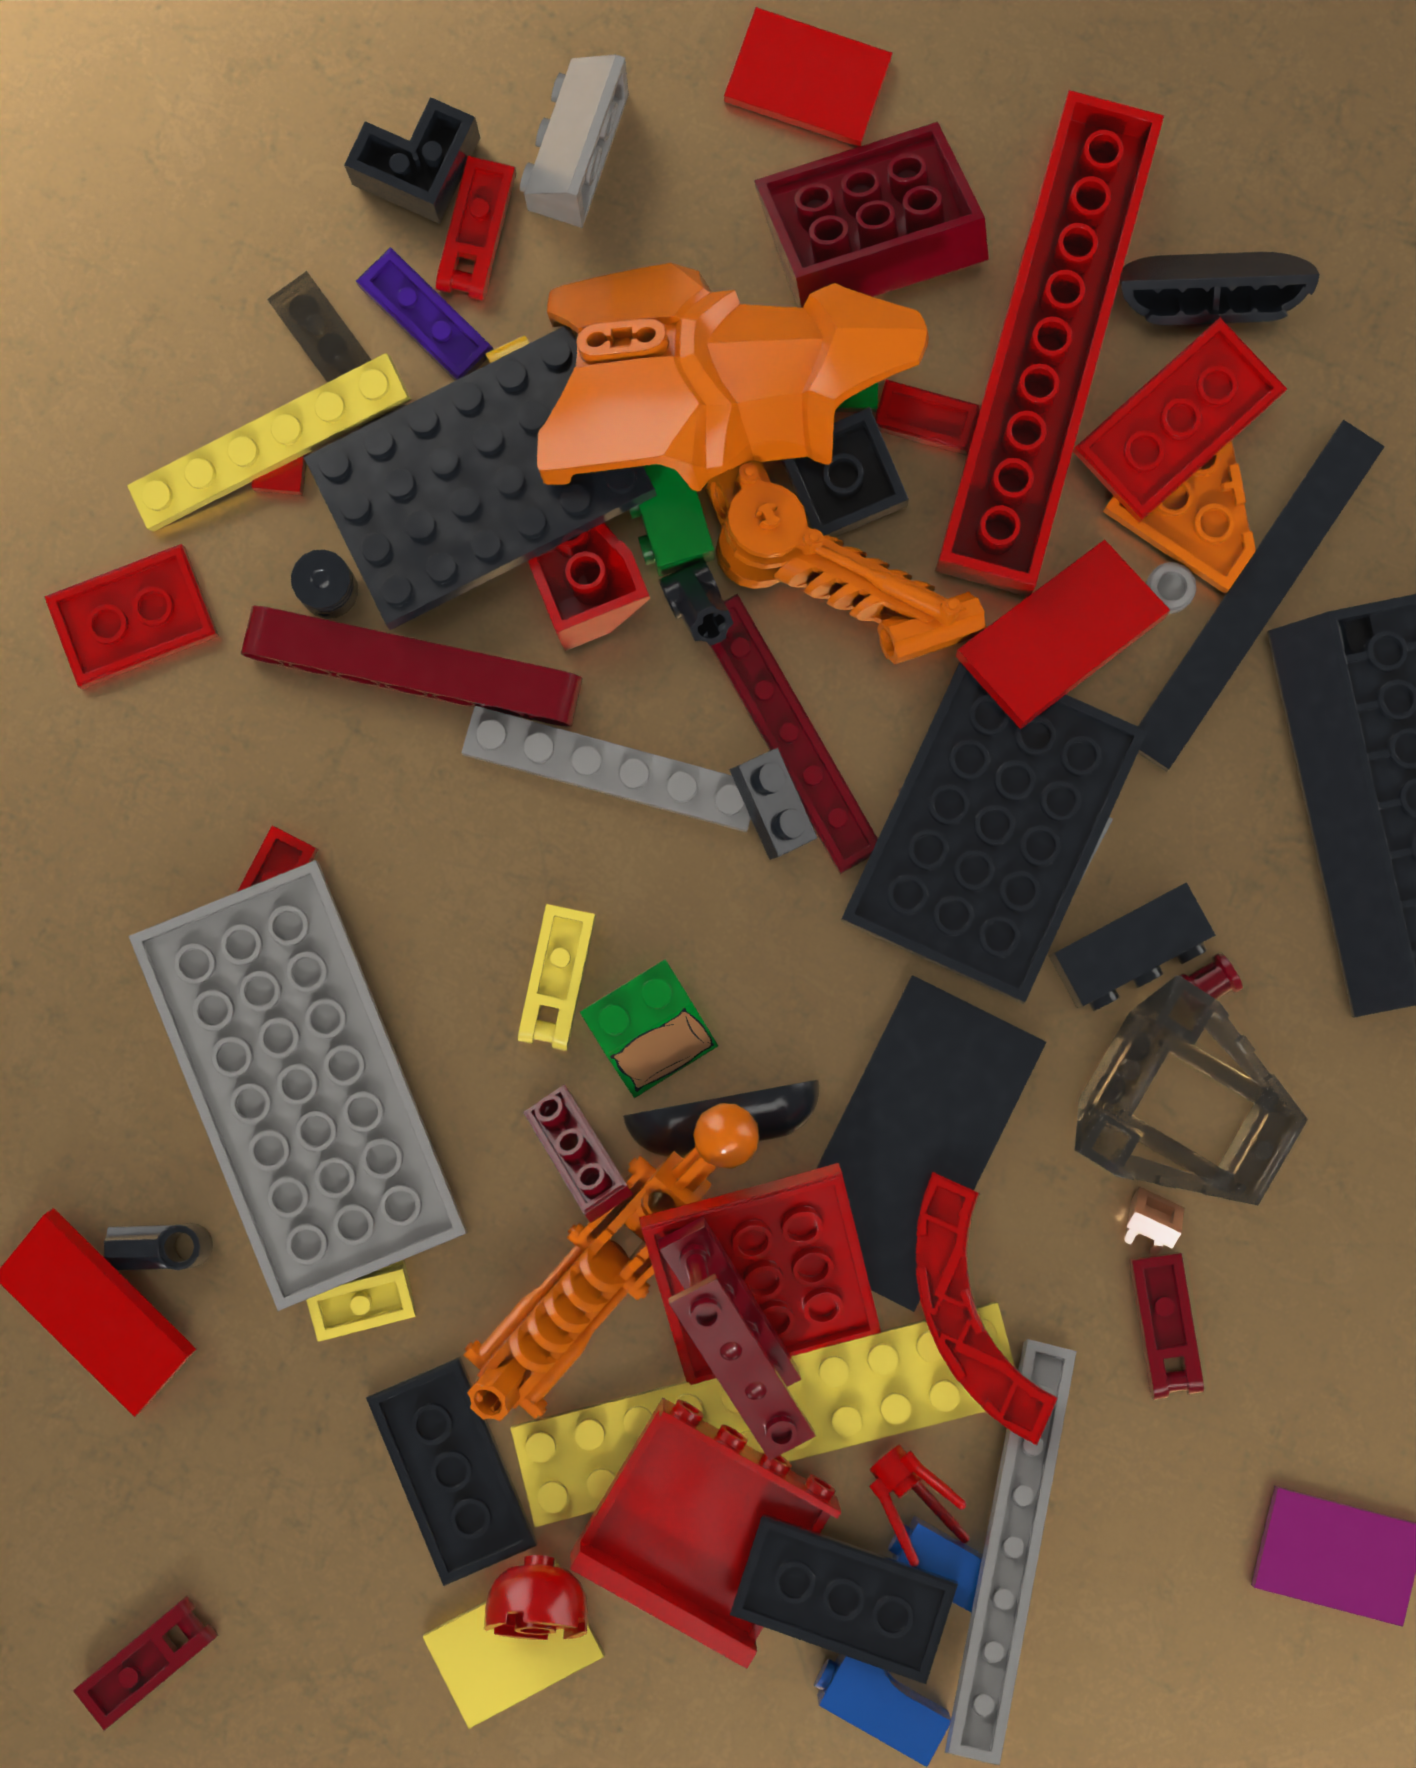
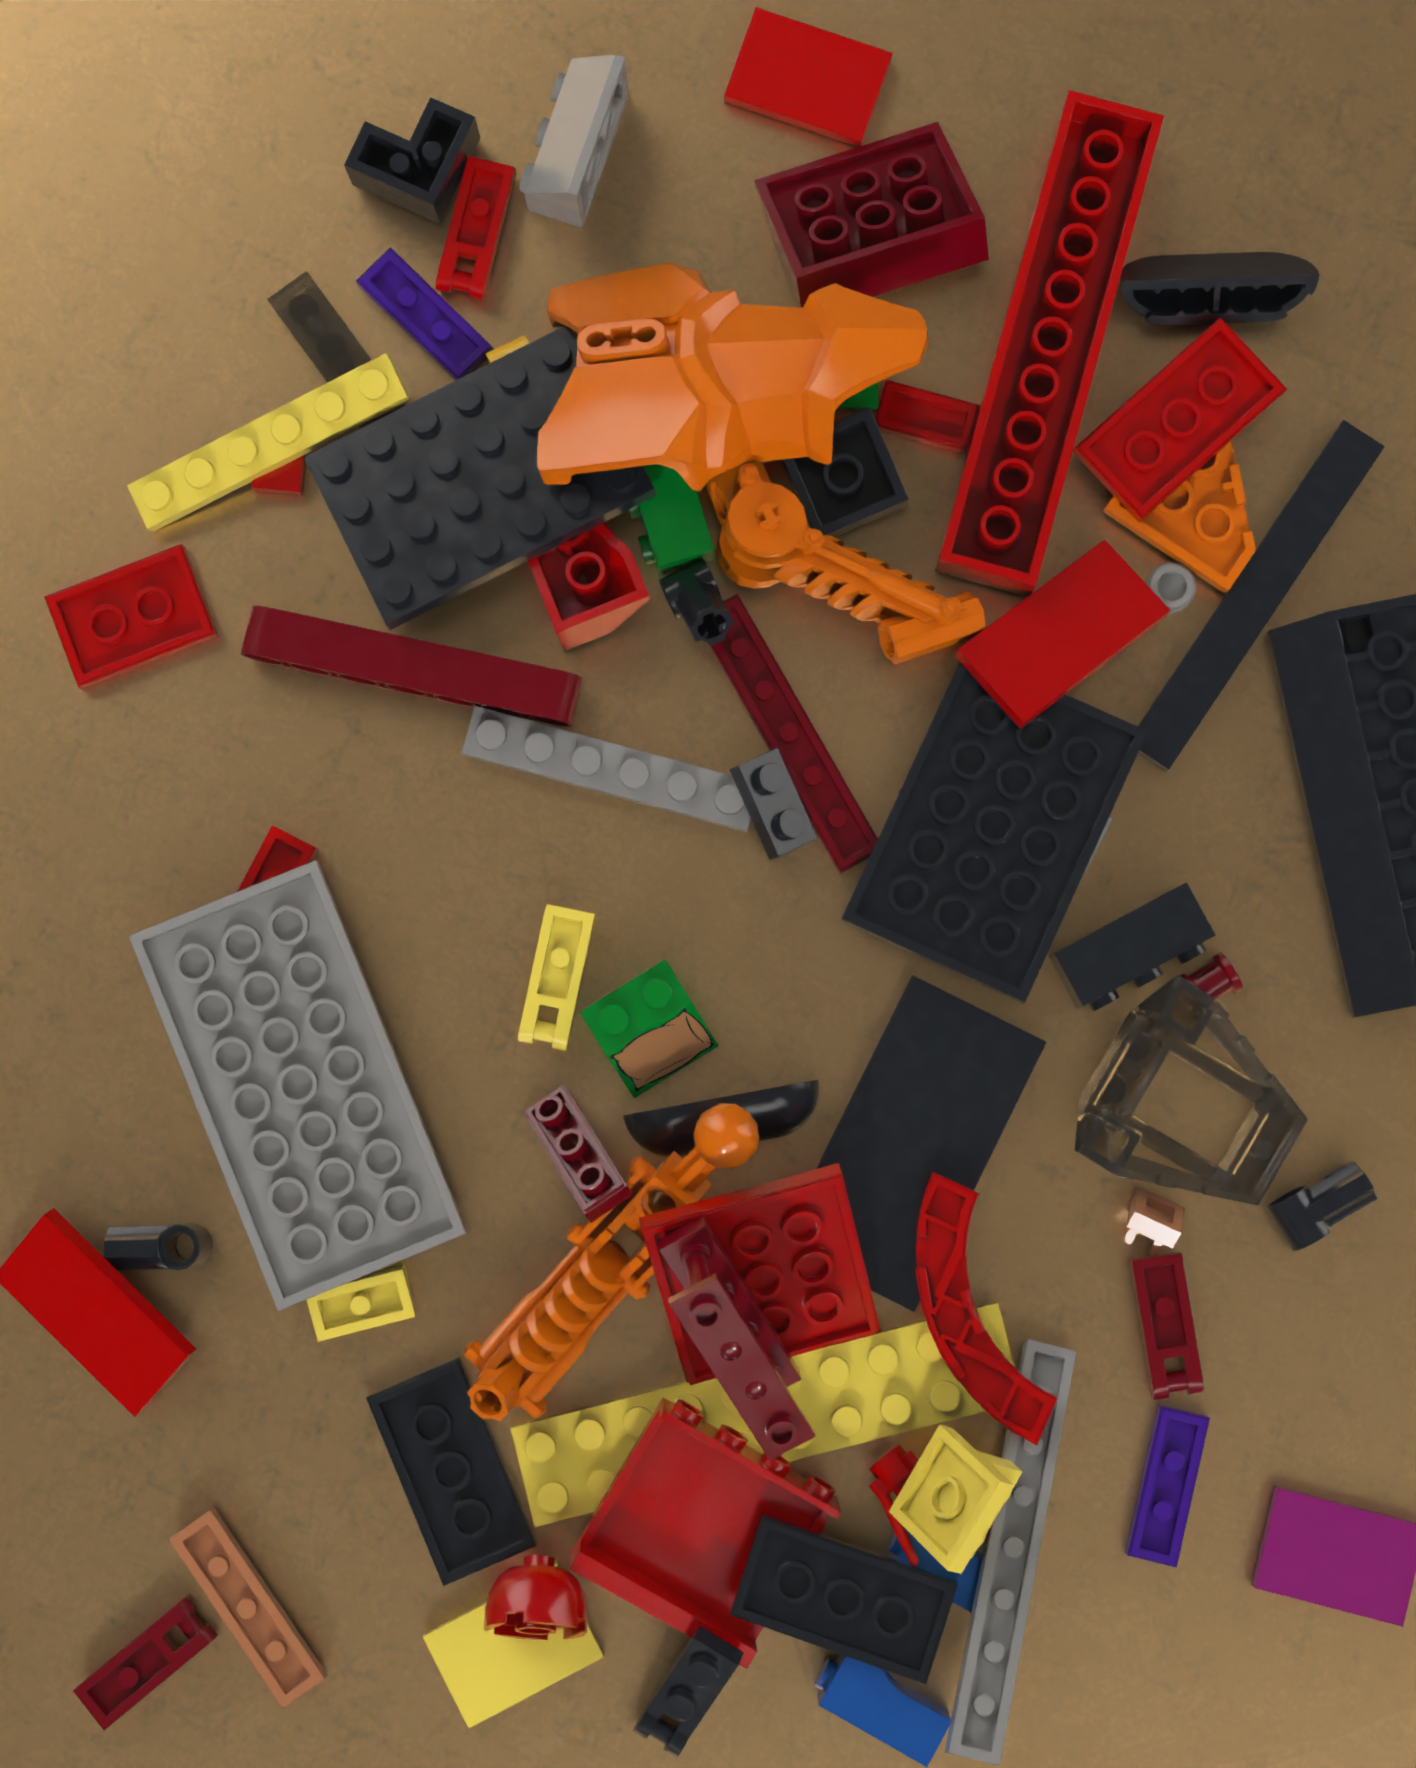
(248, 1607): none -> nougat plate
(324, 584): black piece -> none
(688, 1690): none -> black plate
(953, 1497): none -> light yellow bracket
(1167, 1485): none -> dark purple tile
(1310, 1211): none -> black piece

